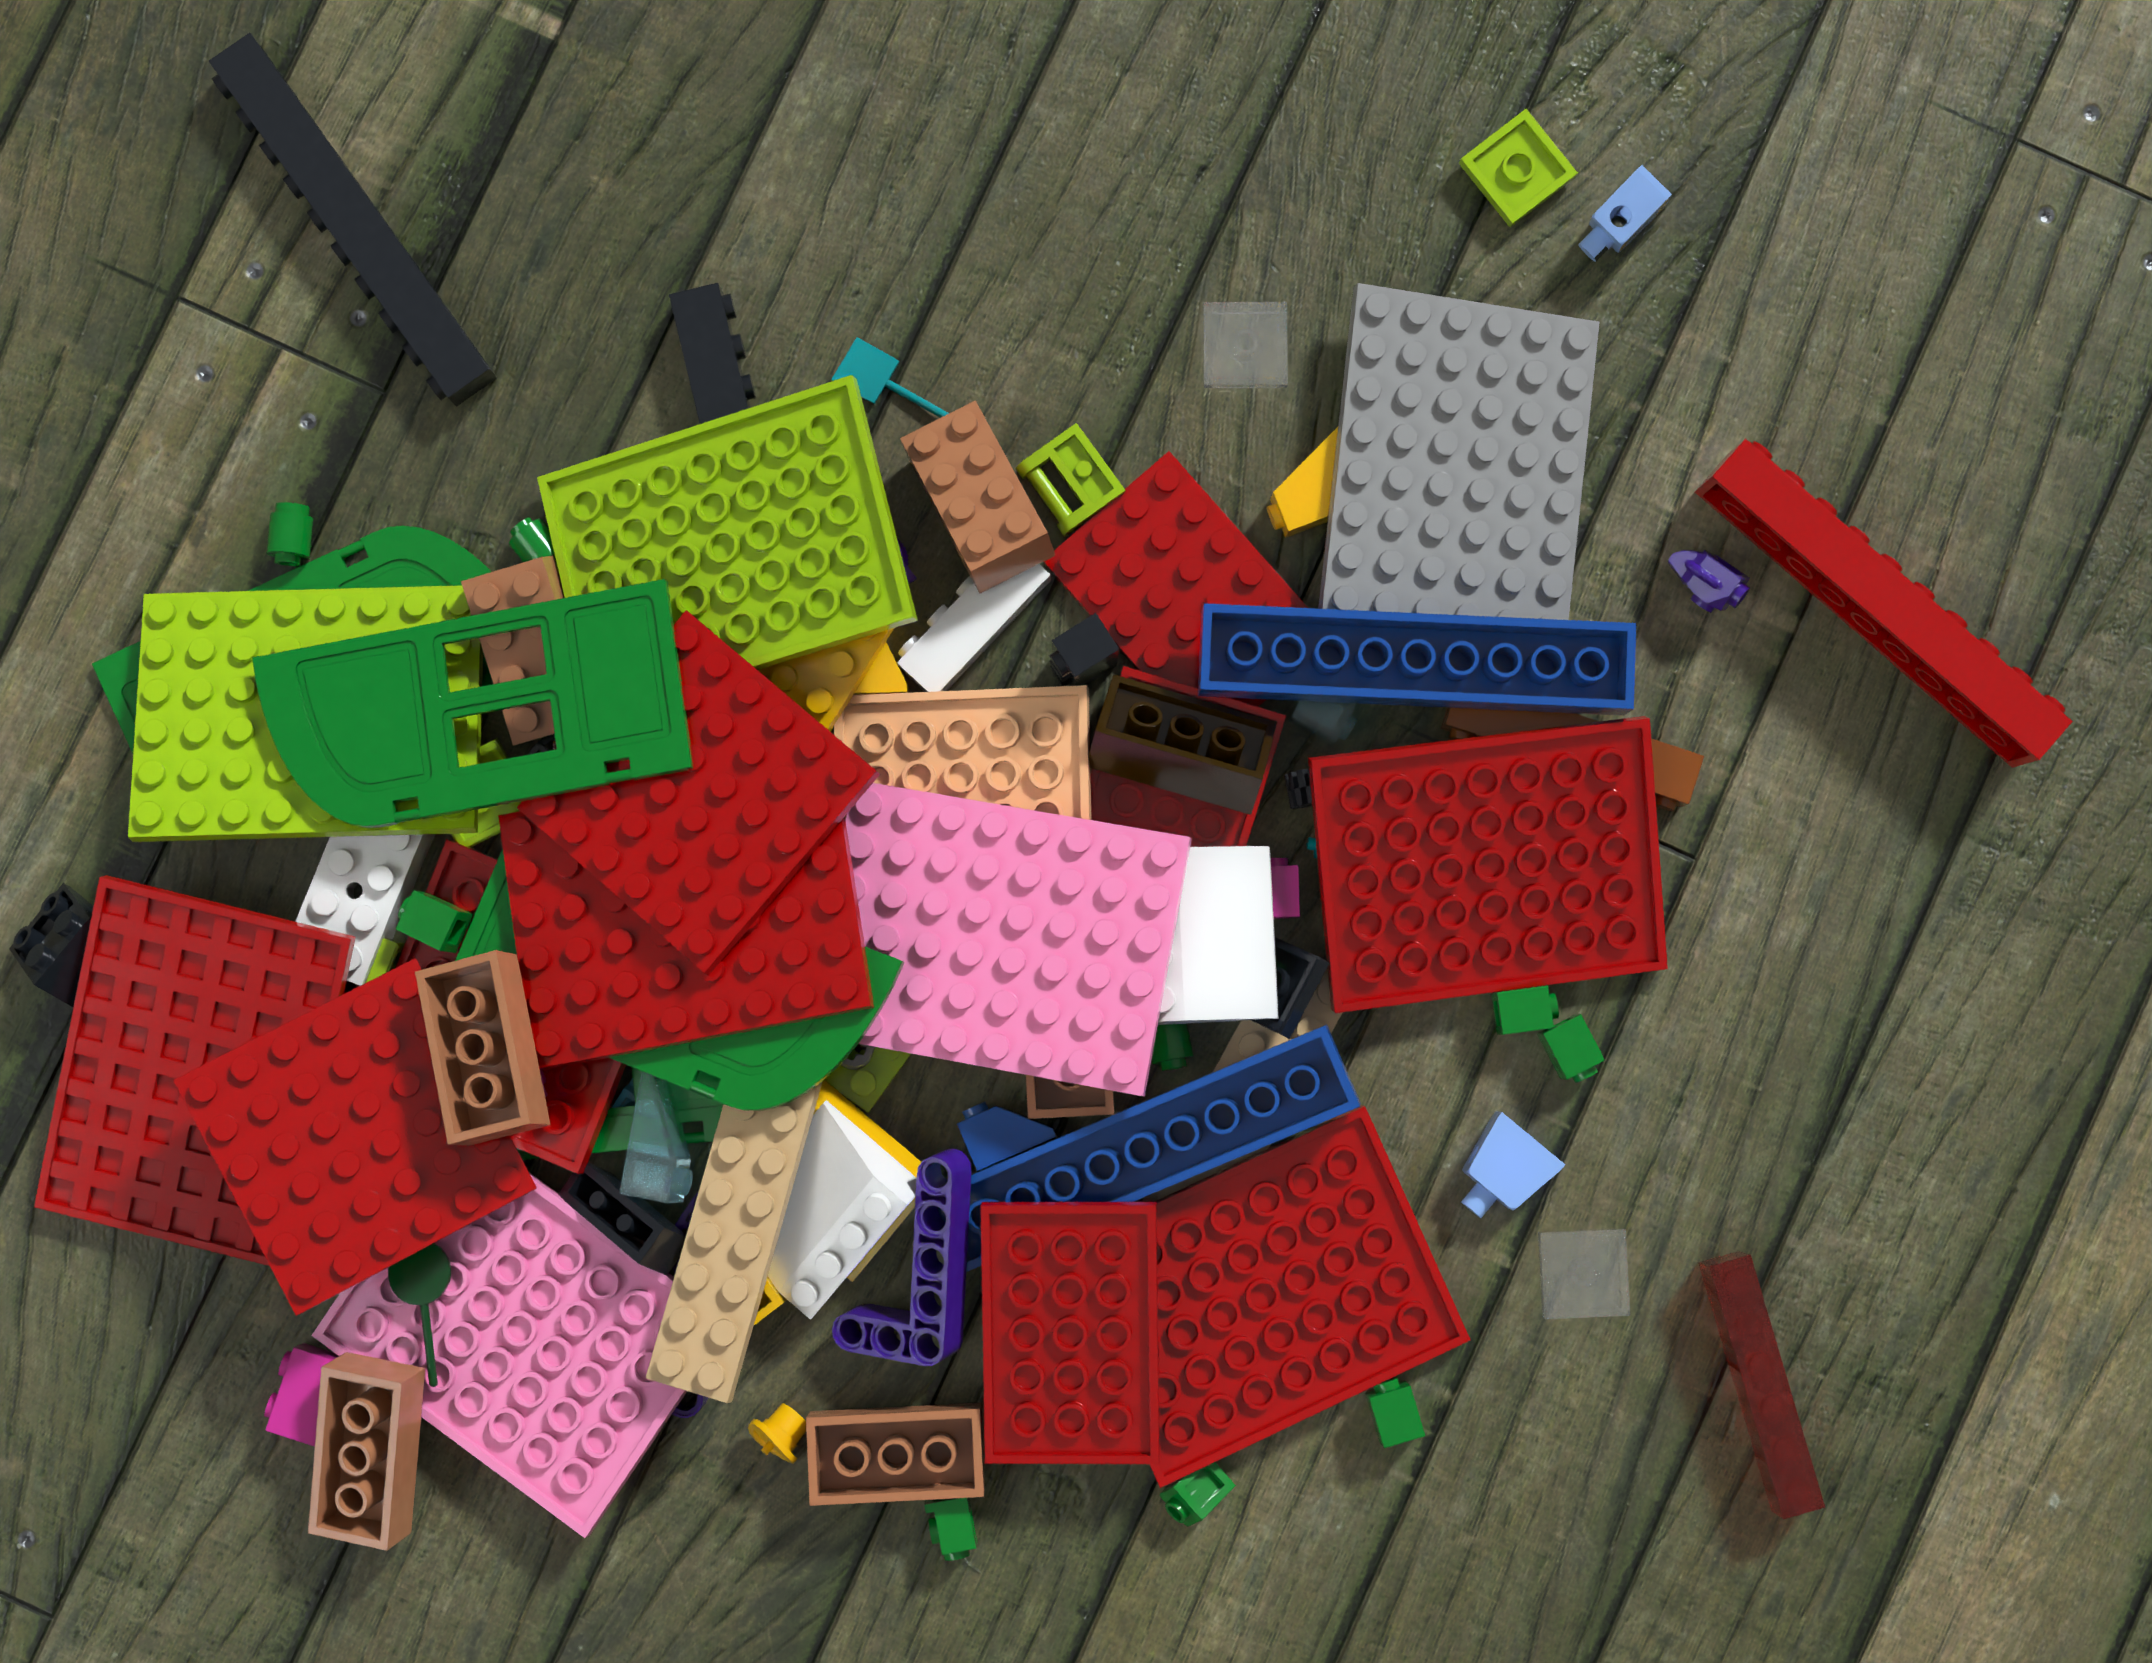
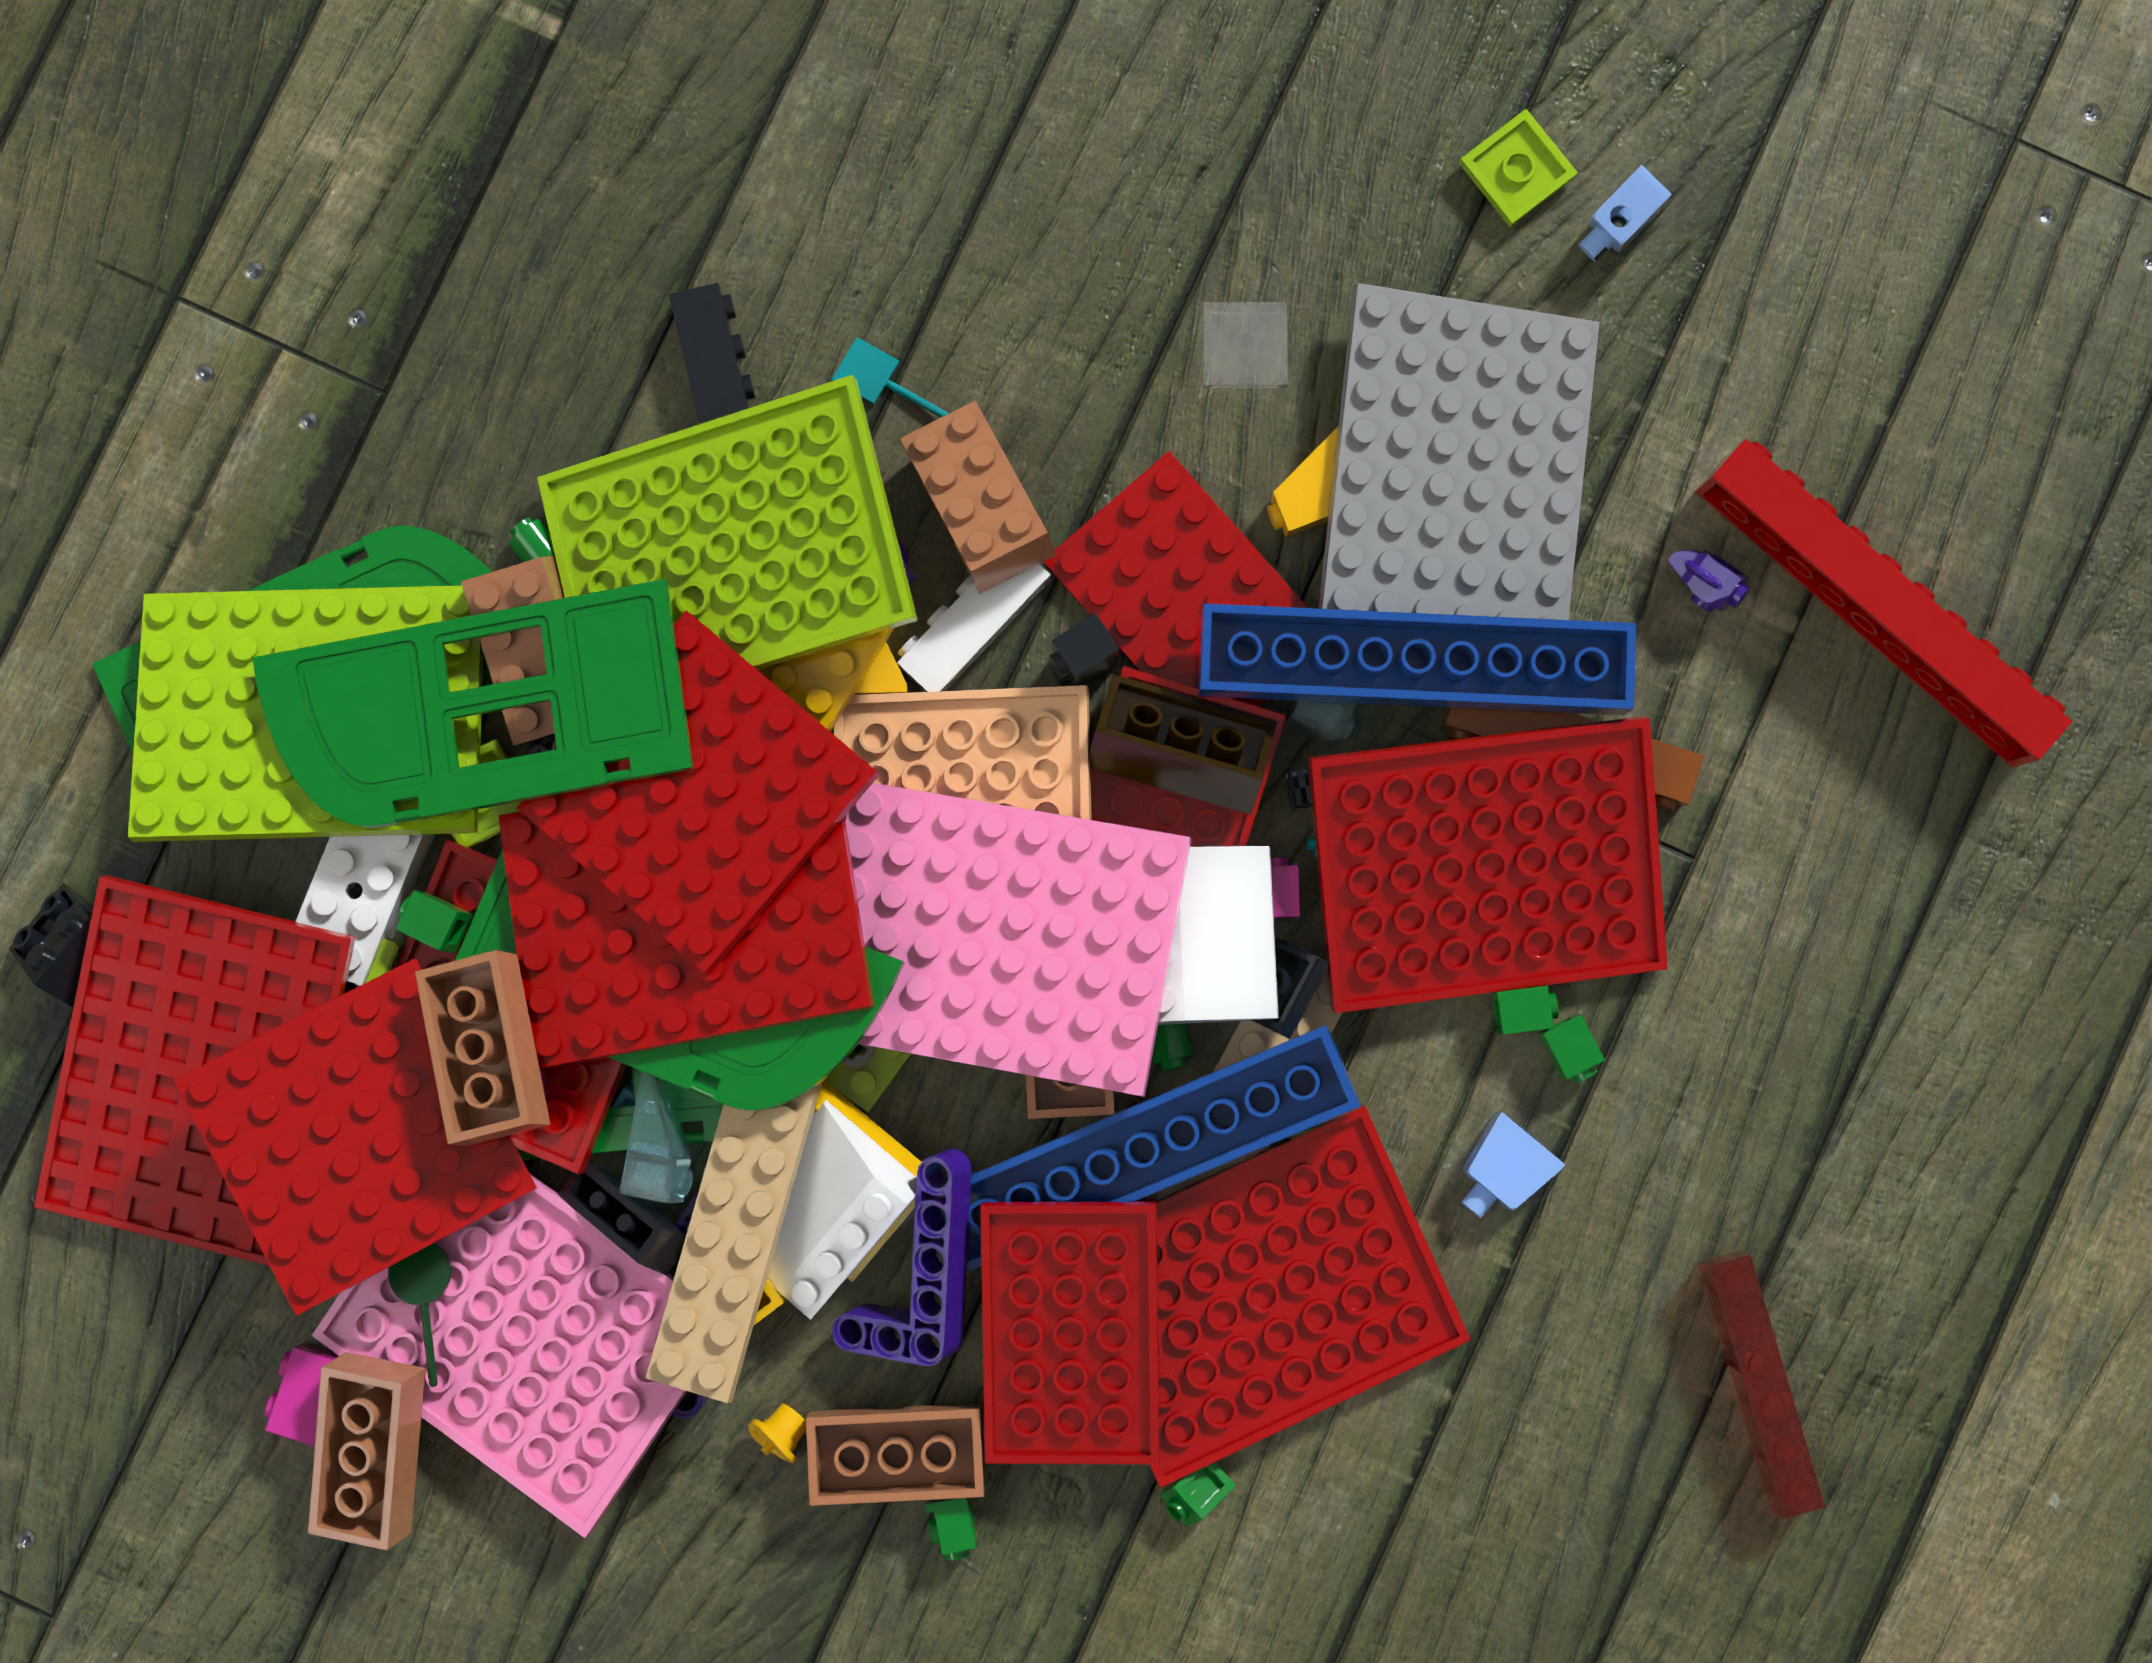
(290, 533): green brick -> none
(352, 219): black brick -> none
(999, 1133): blue slope -> none
(1081, 470): lime plate -> none
(1394, 1413): green brick -> none
(1584, 1273): clear plate -> none

